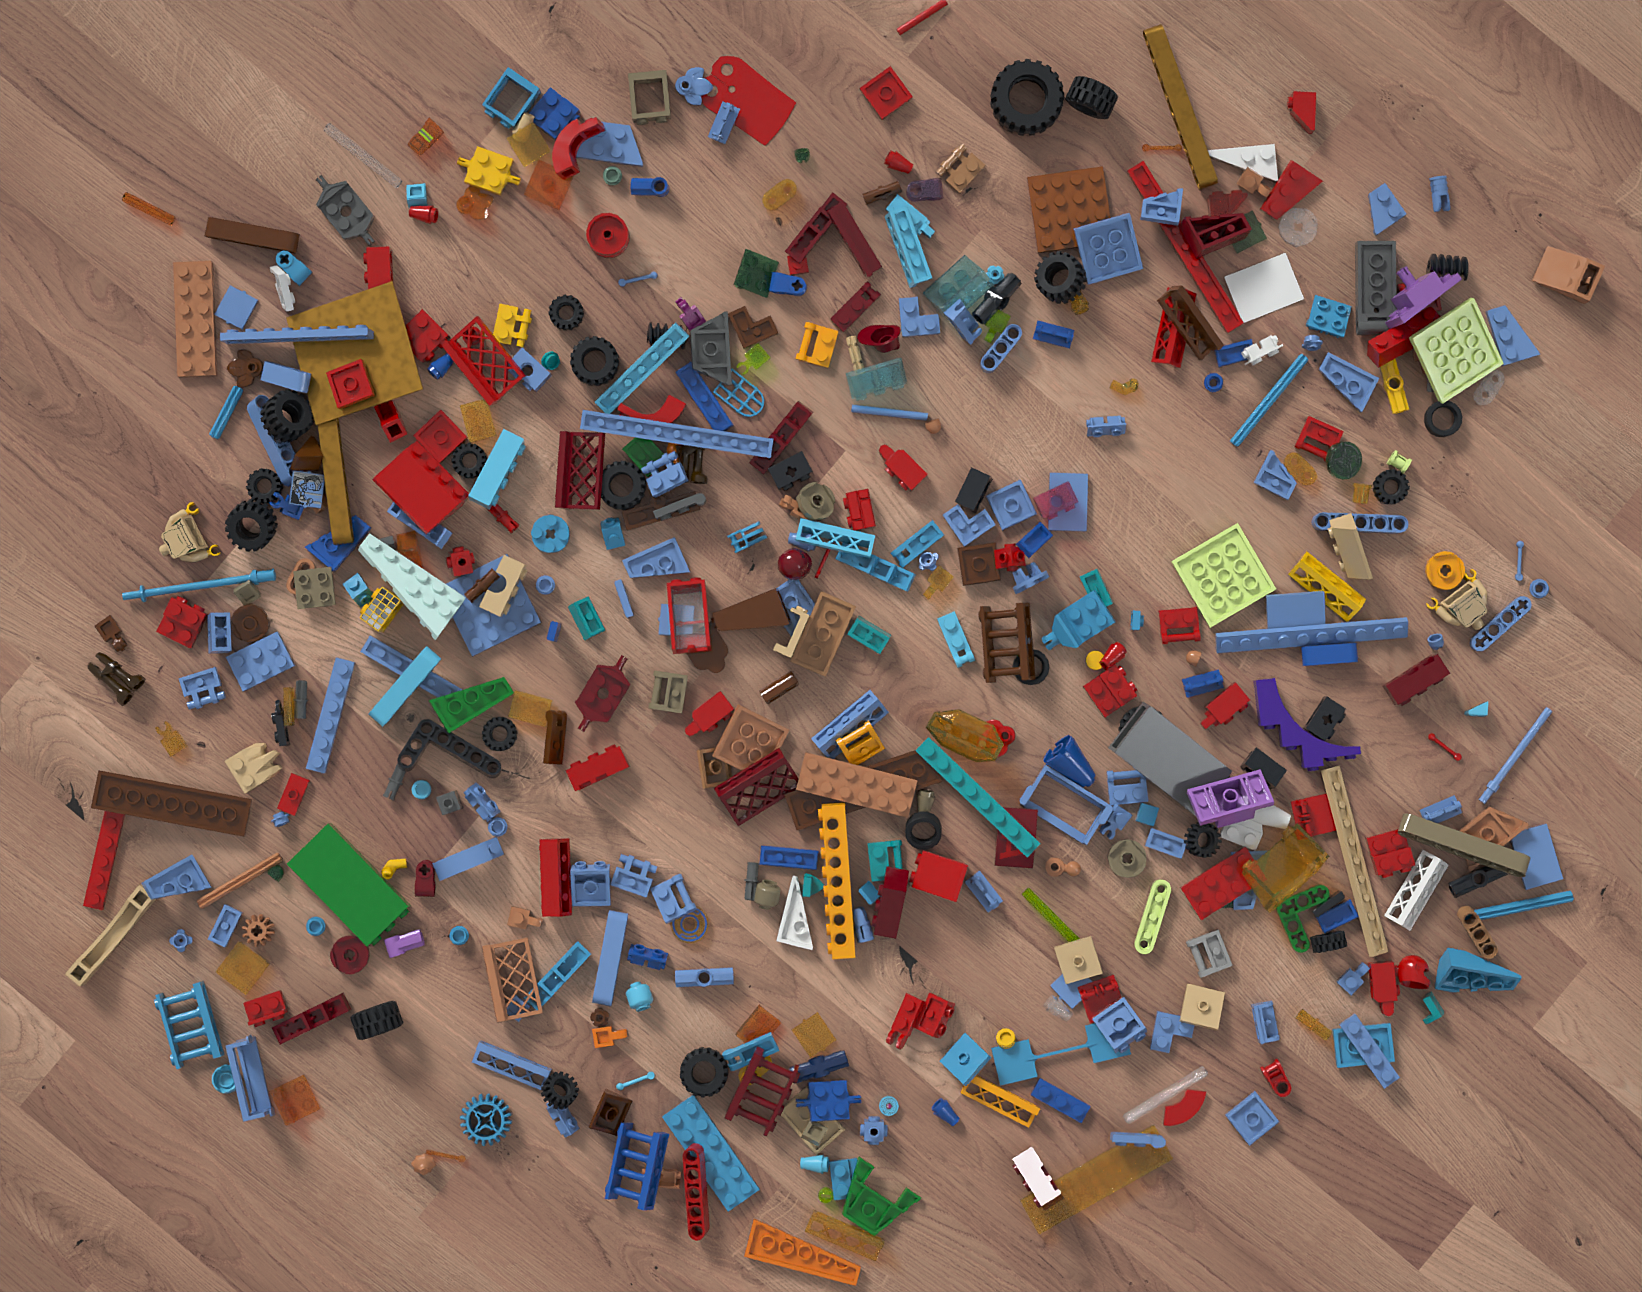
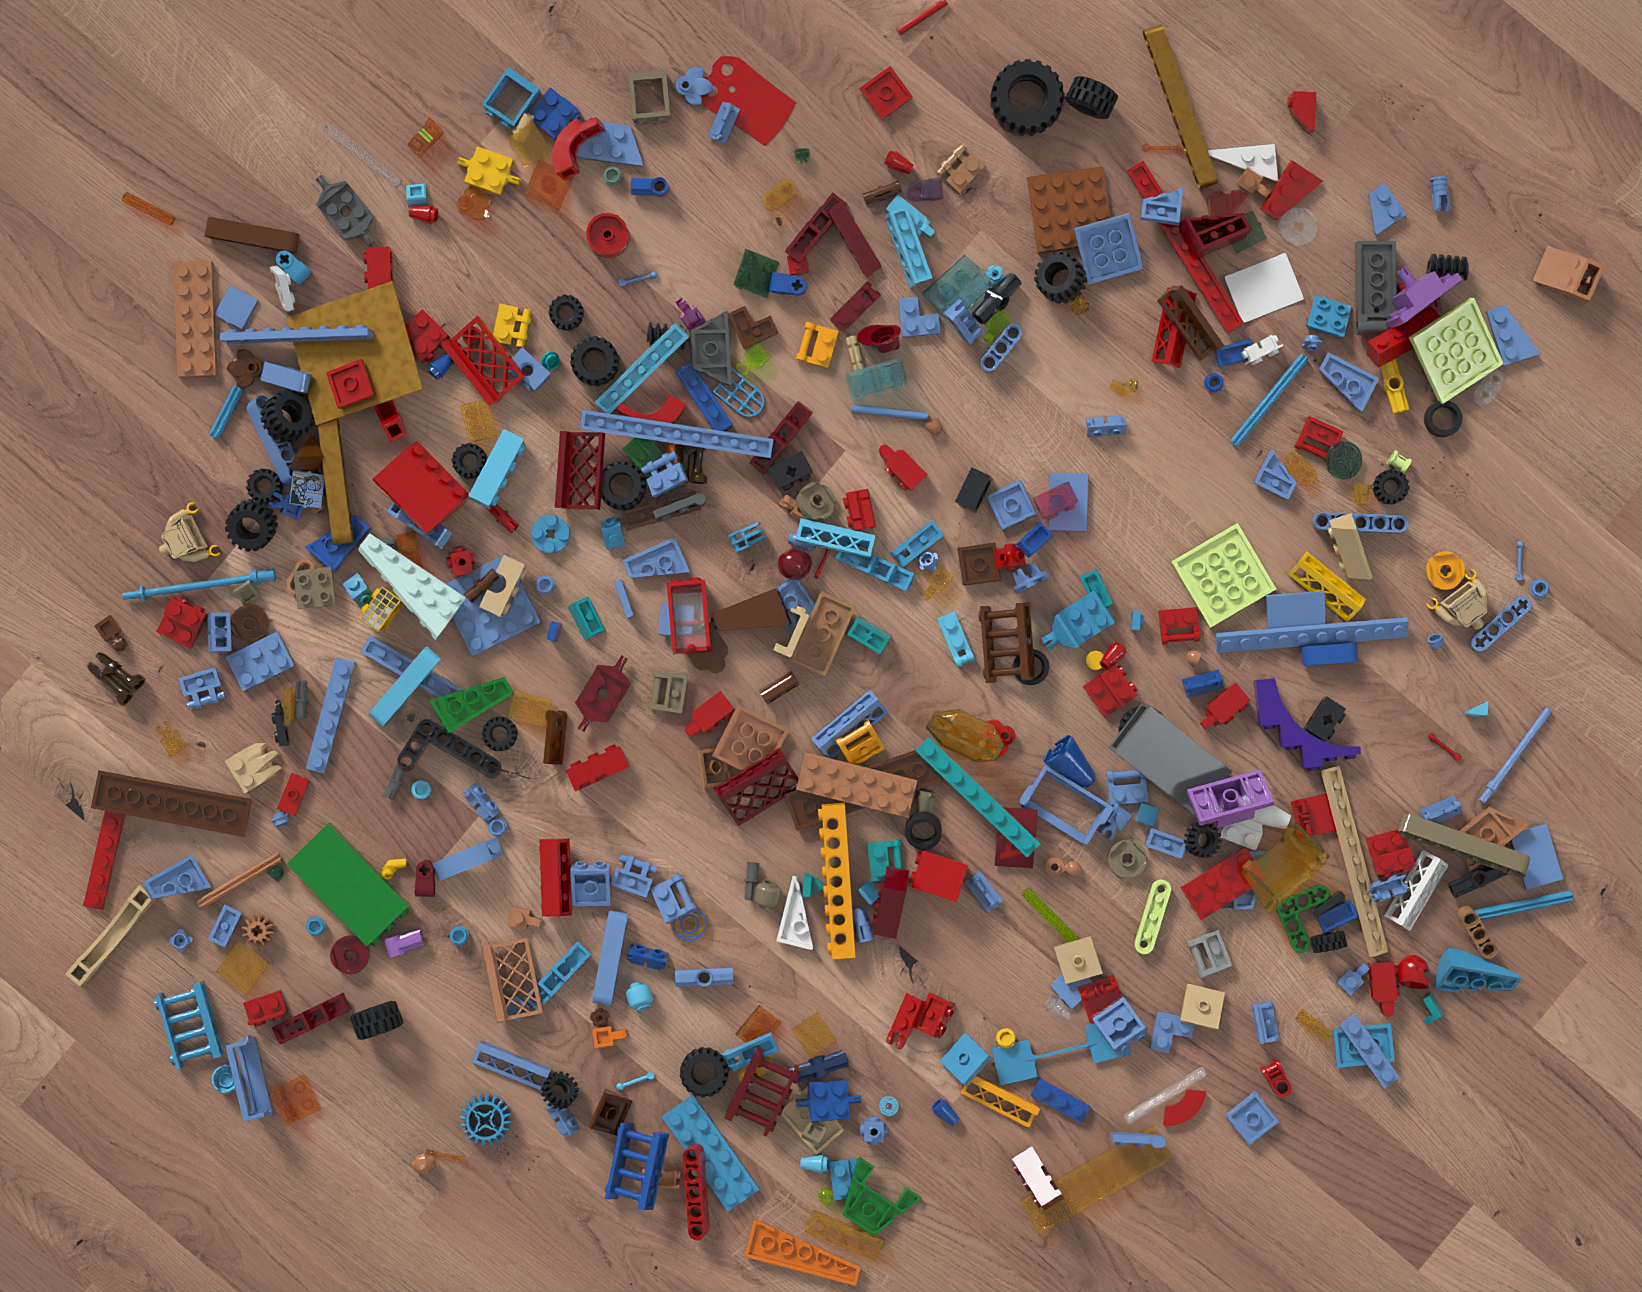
(440, 436): red plate -> none
(449, 802): dark grey brick -> none
(789, 857): blue tile -> none
(966, 529): medium blue plate -> none
(1053, 334): blue hinge -> none
(1270, 769): black hinge -> none
(1394, 884): none -> medium blue hinge
(1416, 679): dark red wedge -> none

